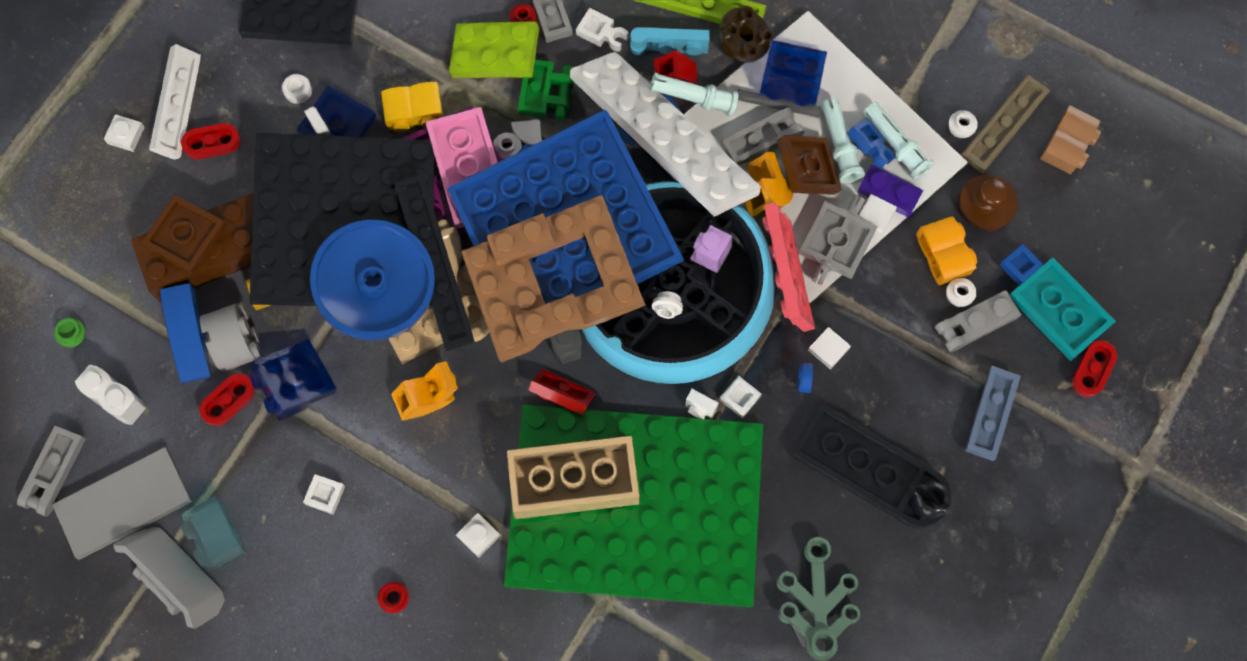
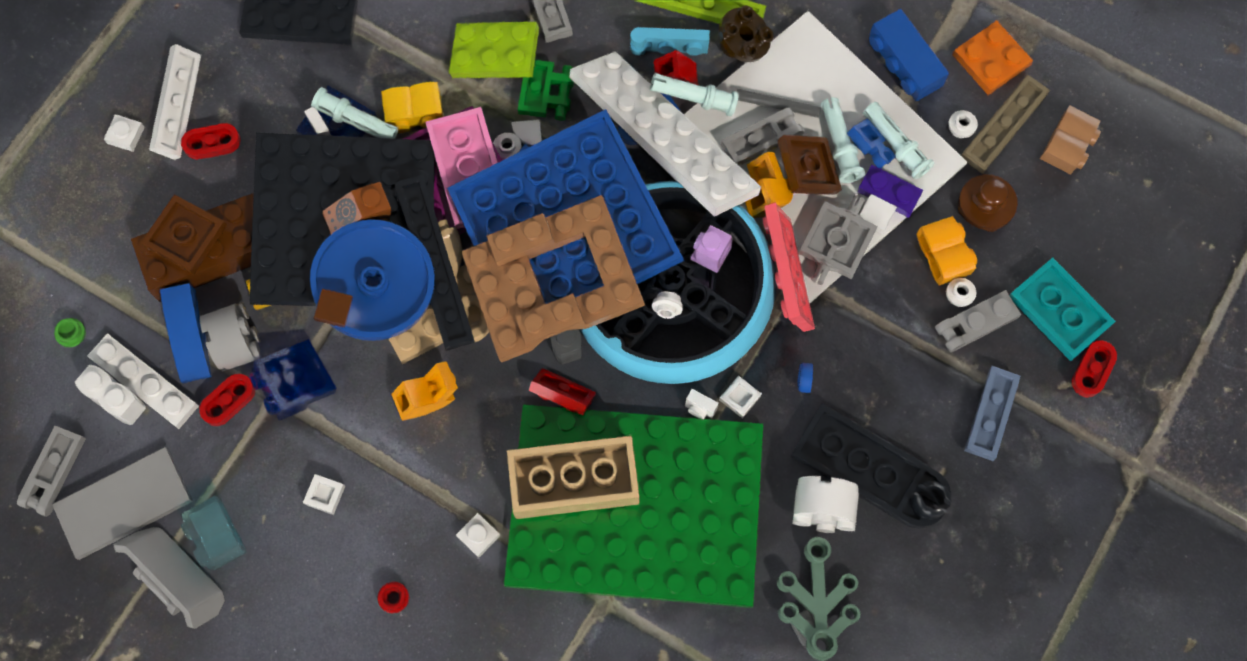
(143, 381): none -> white plate
(297, 88): white tile -> none
(333, 308): none -> reddish brown tile
(343, 112): none -> light aqua pin
(358, 205): none -> dark orange slope
(523, 9): red plate -> none
(599, 28): white plate -> none
(793, 73): clear blue plate -> none
(826, 504): none -> white brick
(829, 348): white tile -> none
(908, 55): none -> blue brick
(992, 57): none -> orange plate
(1021, 264): blue plate -> none

